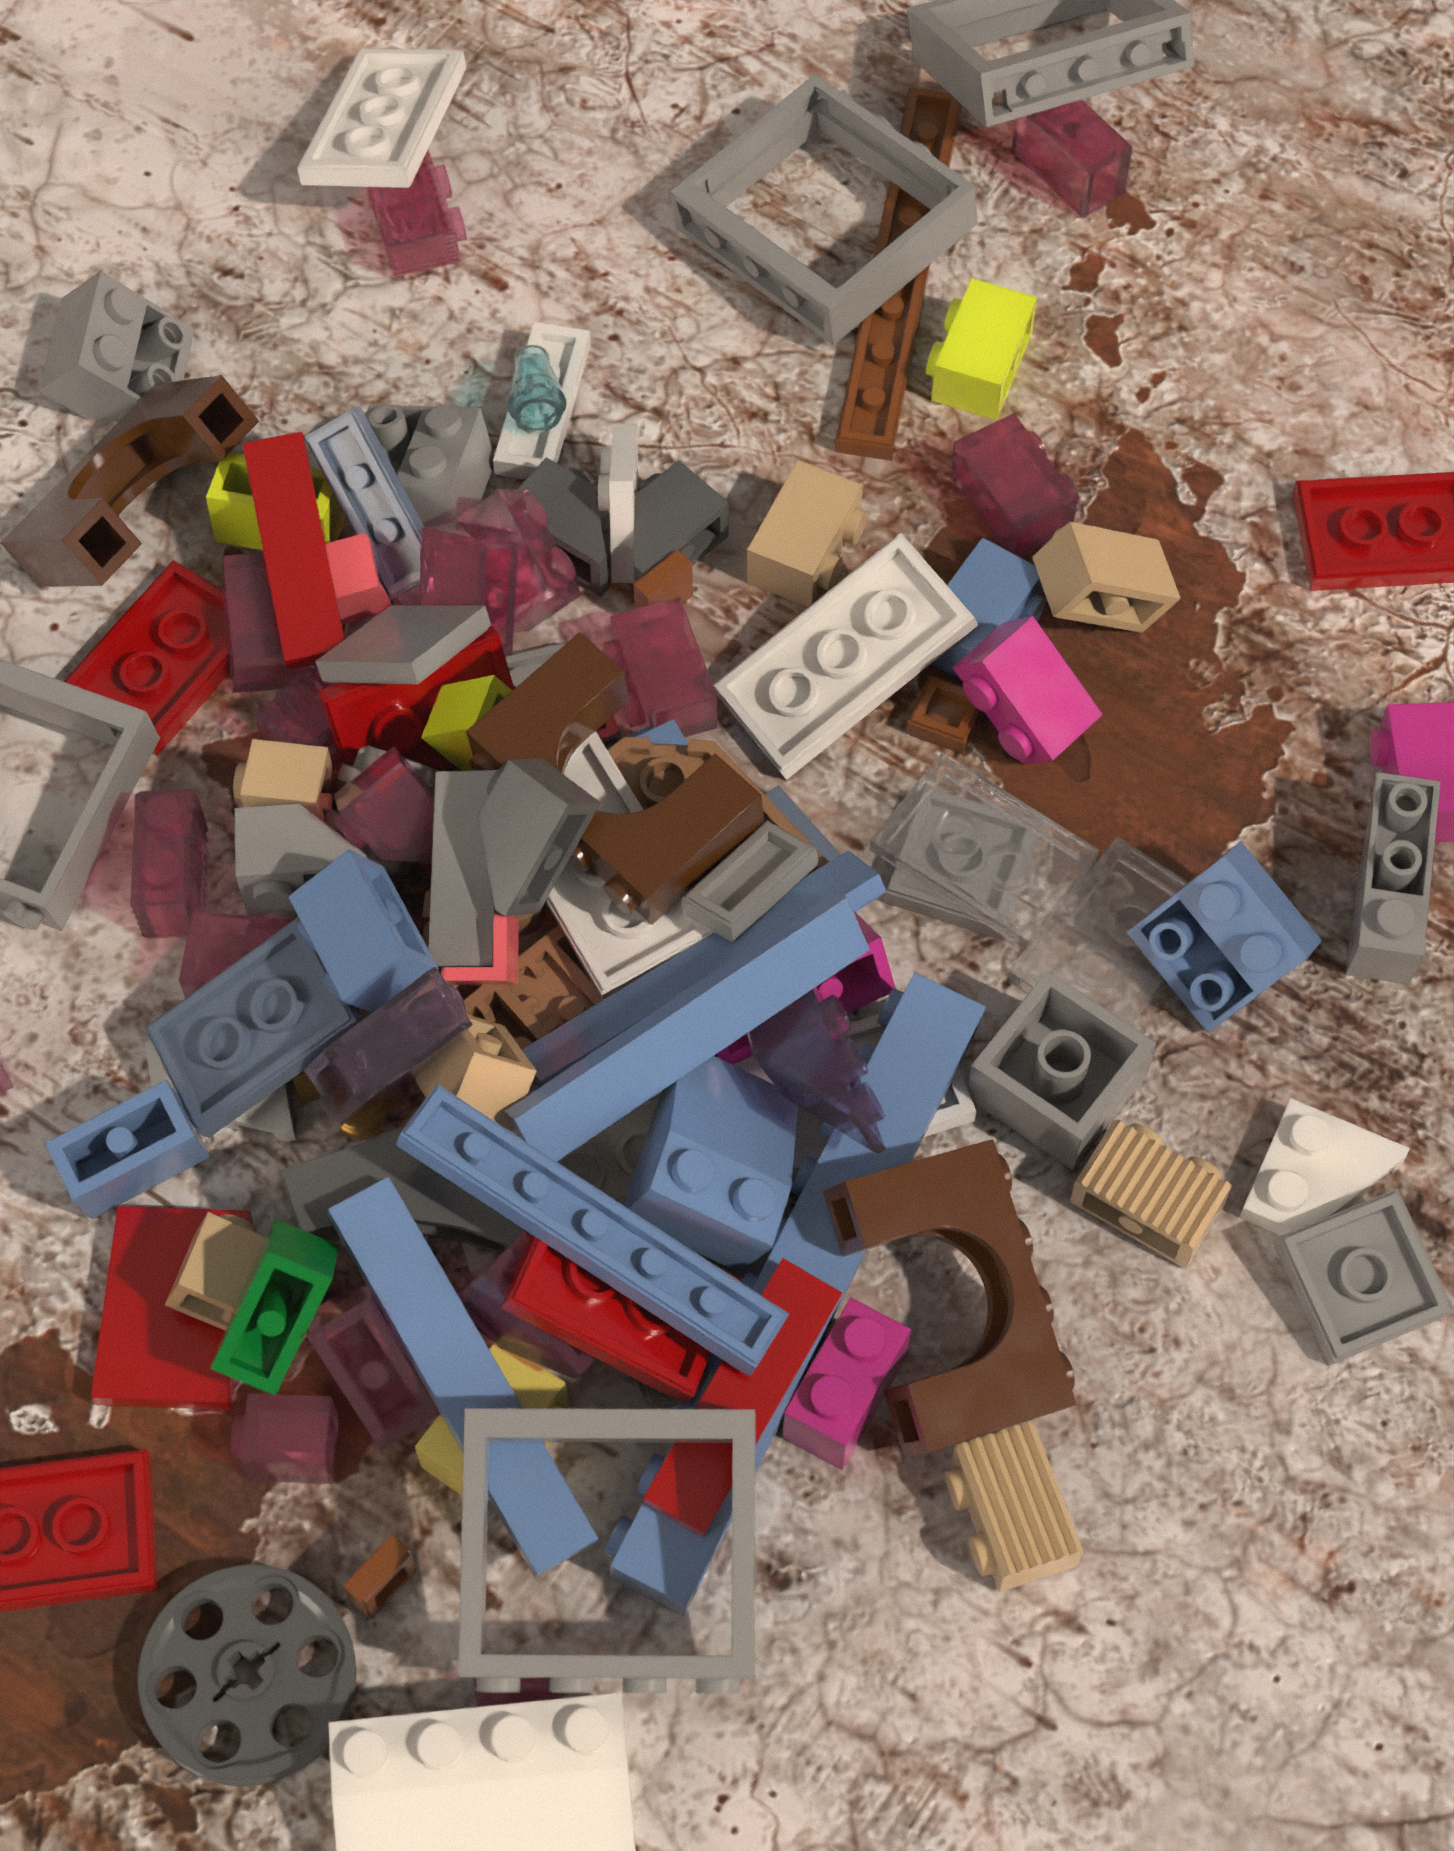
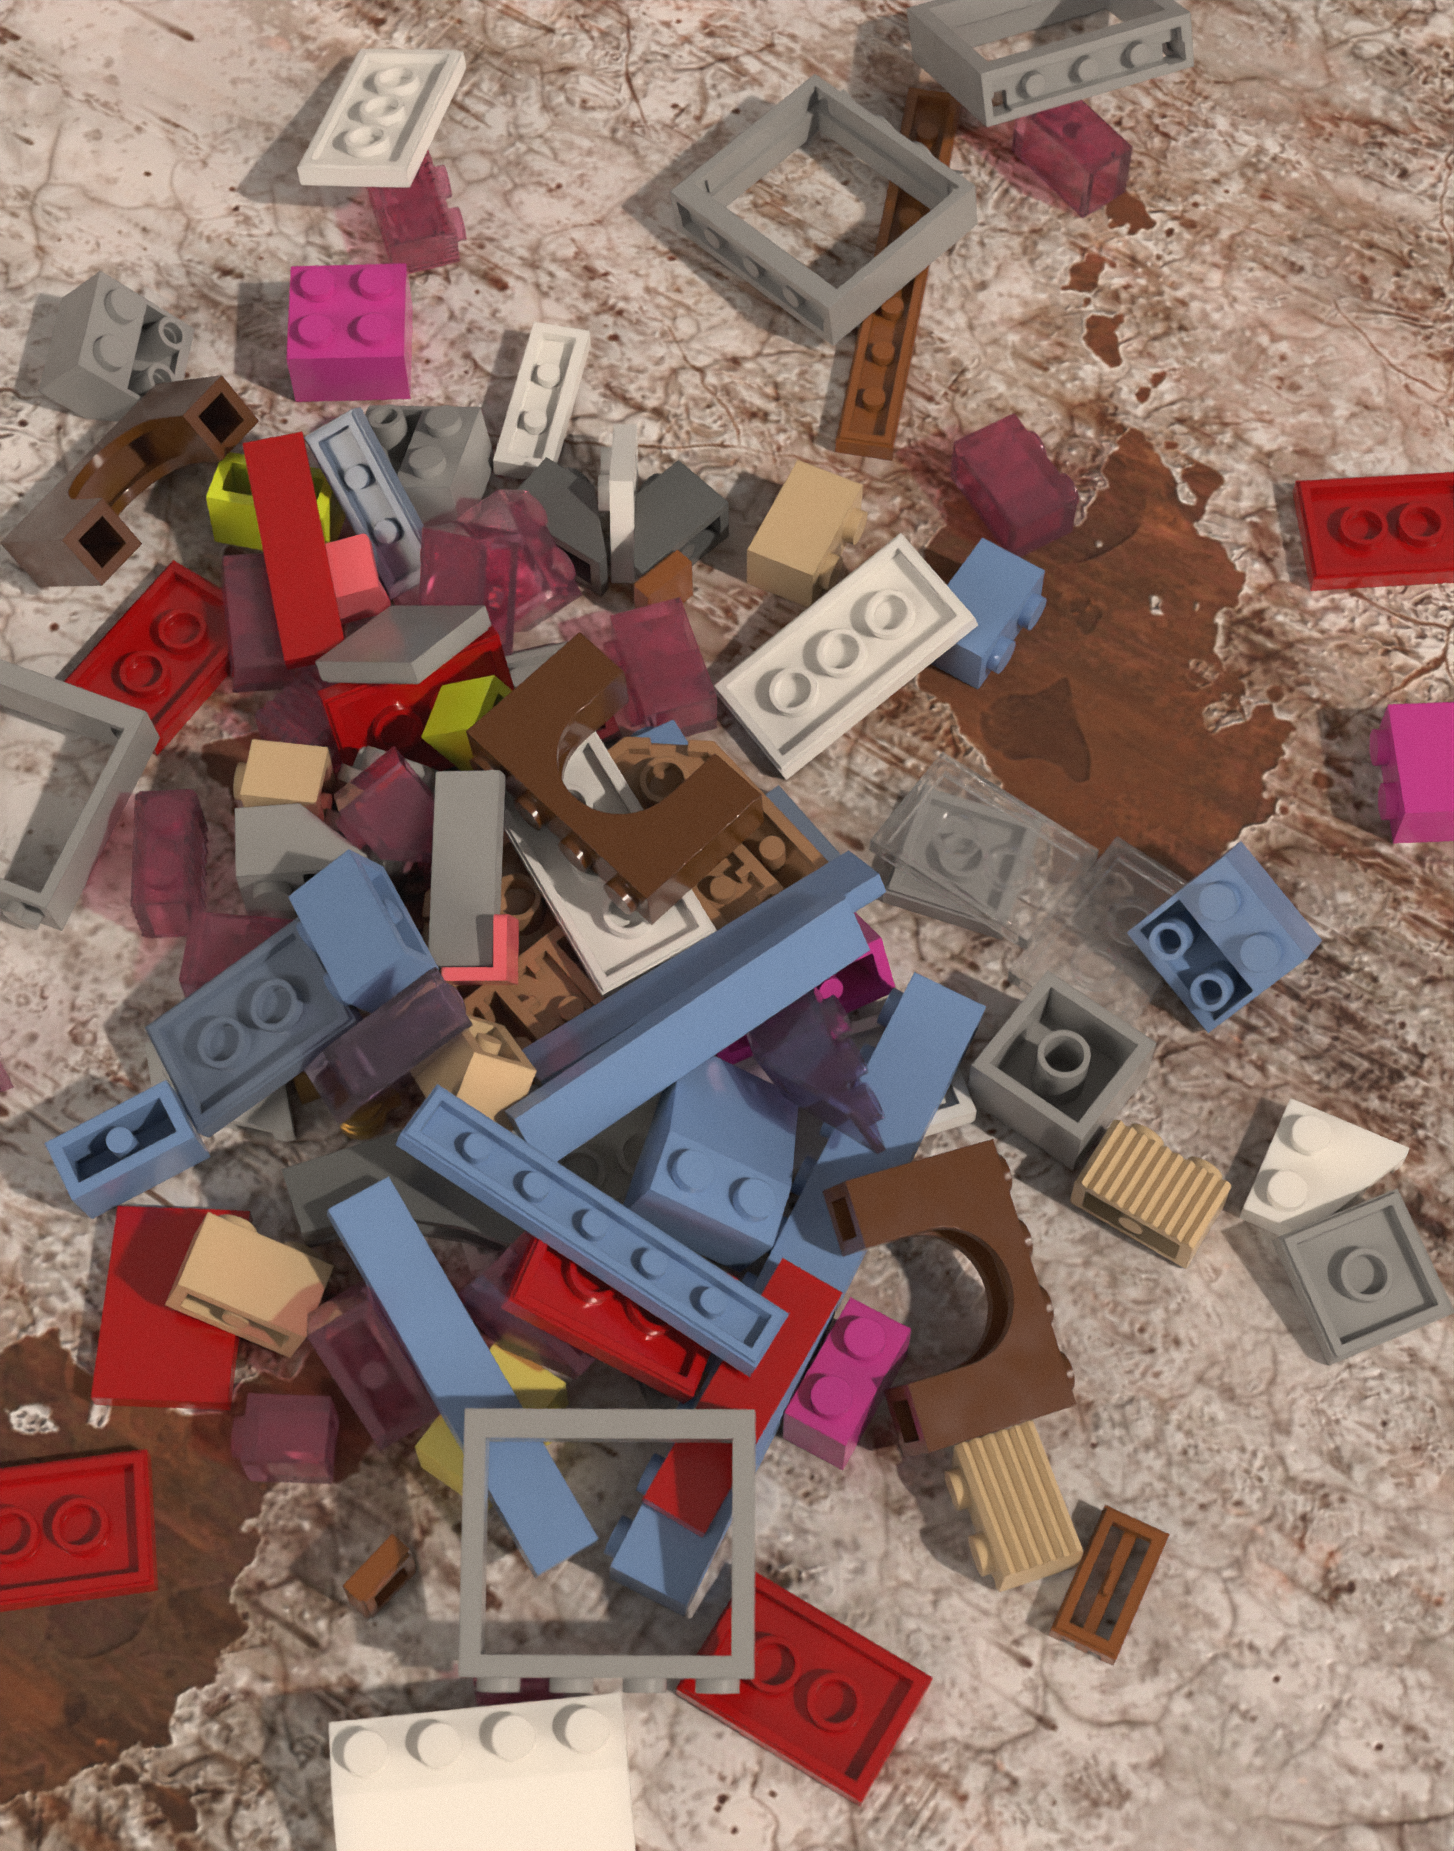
(212, 1664): dark grey wedge -> none
(276, 1306): green slope -> none
(350, 332): none -> dark pink brick
(530, 831): dark grey slope -> none
(535, 393): clear light blue cone -> none
(749, 881): light grey tile -> none
(817, 1692): none -> red tile
(943, 715): dark orange tile -> none
(982, 348): neon yellow brick -> none
(1027, 691): dark pink brick -> none
(1086, 1638): none -> dark orange tile
(1105, 577): tan brick -> none
(1394, 880): light grey slope -> none

